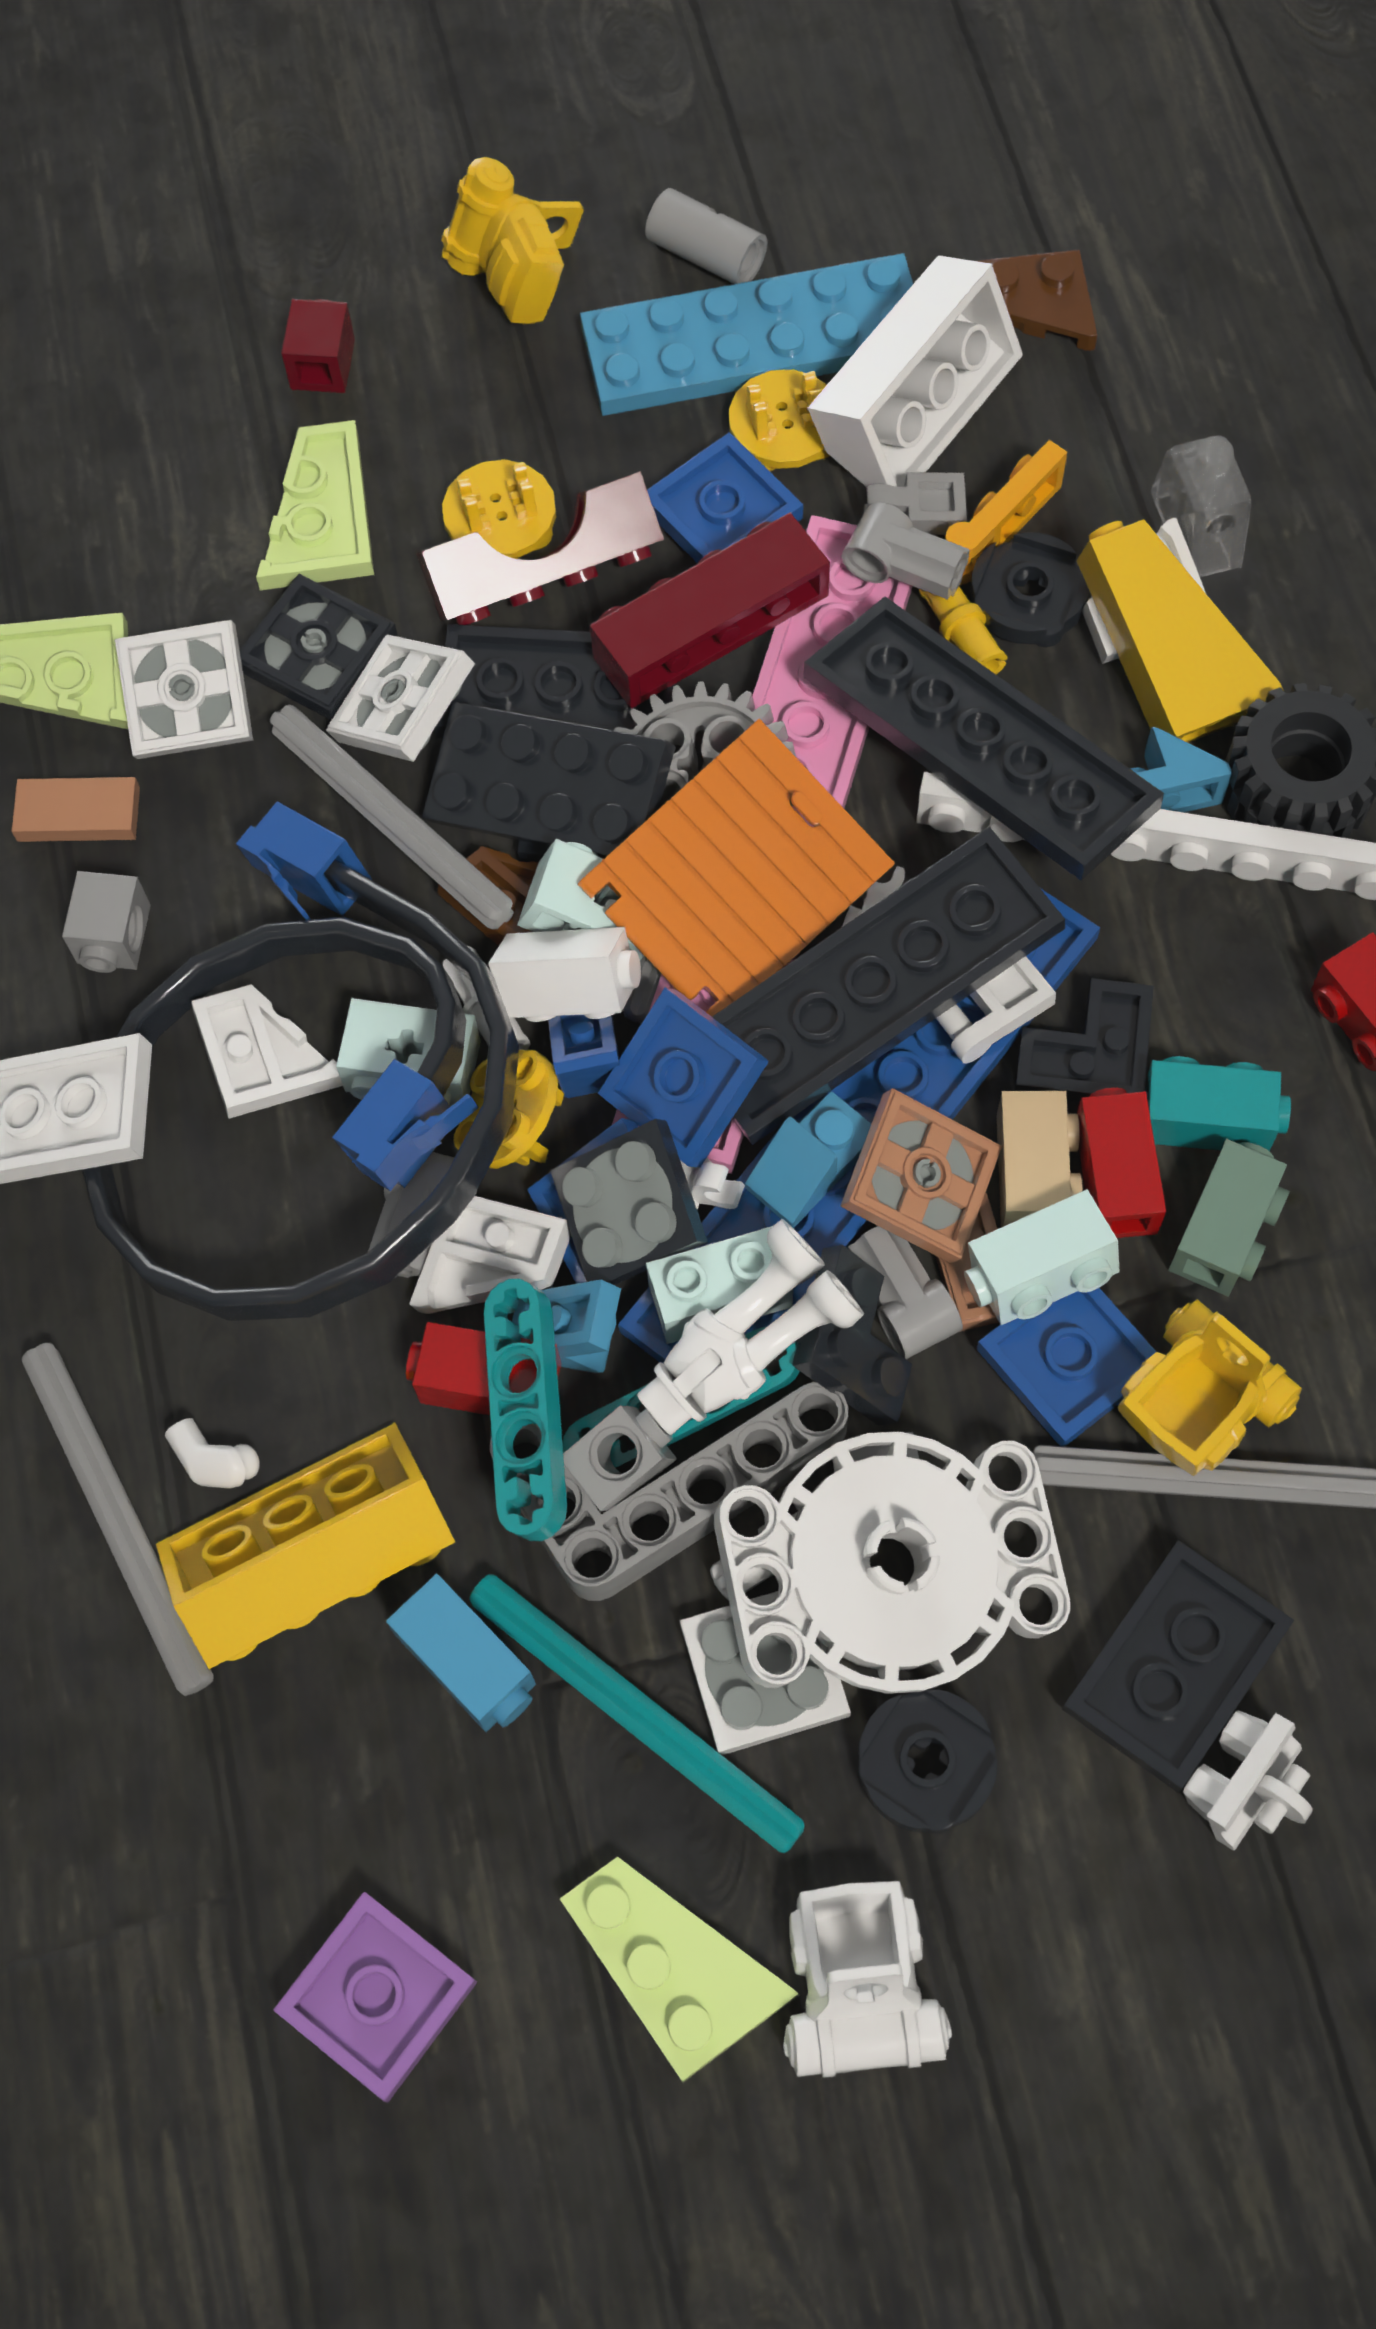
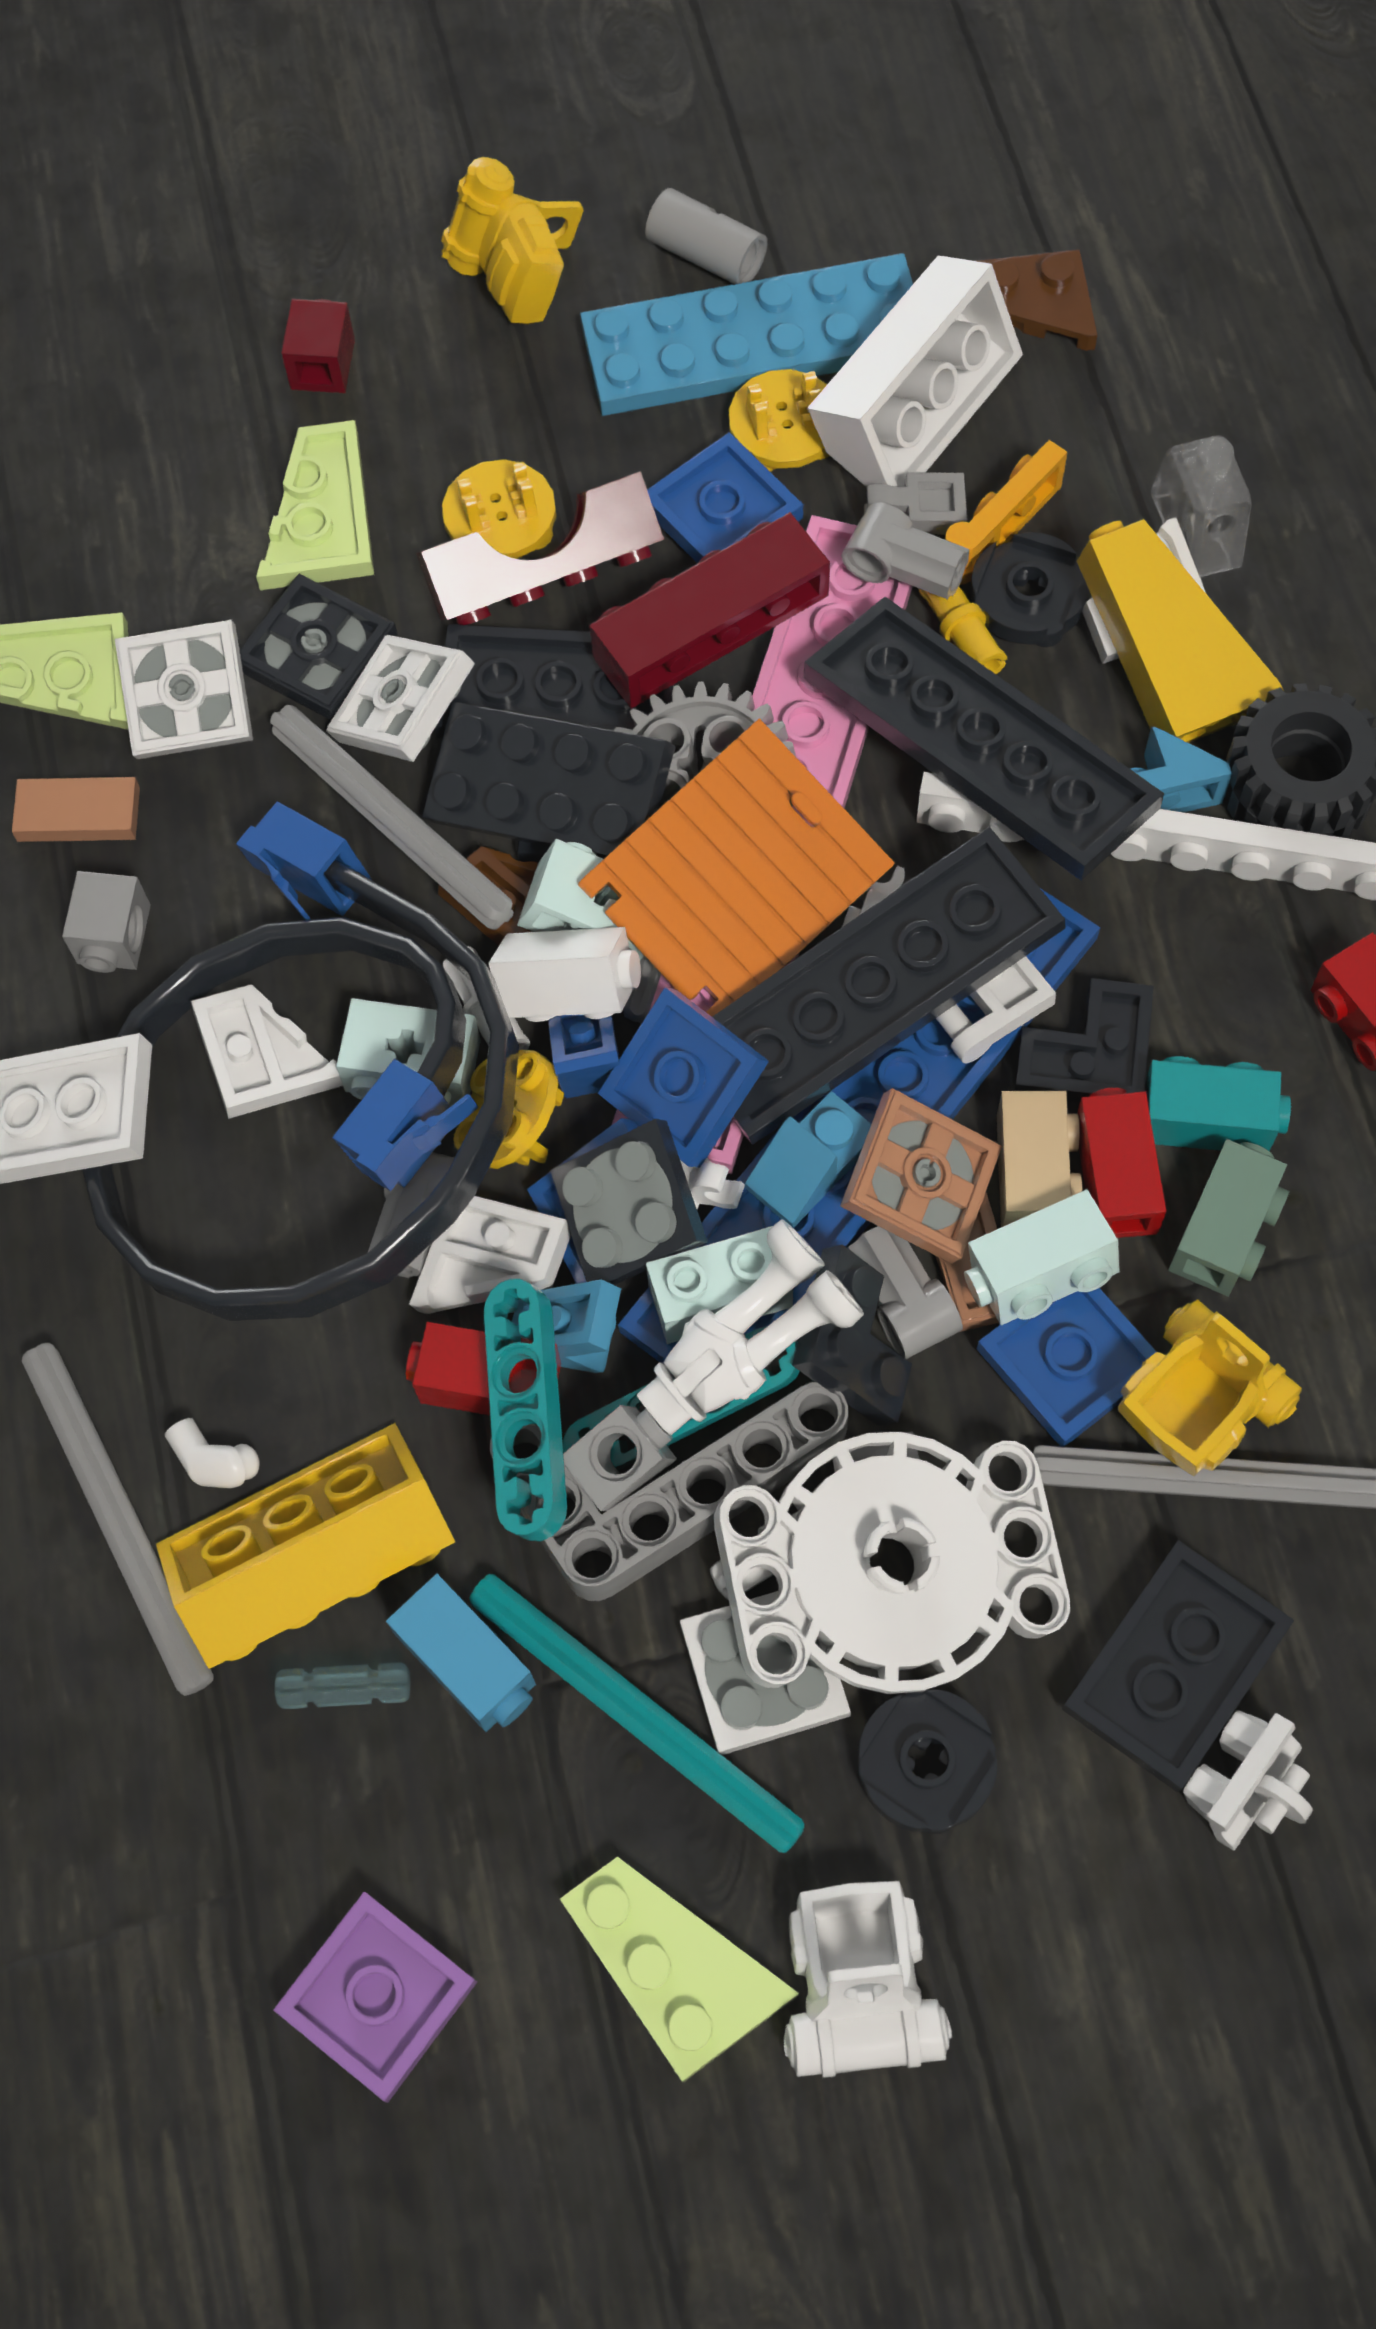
(342, 1685): none -> clear light blue axle

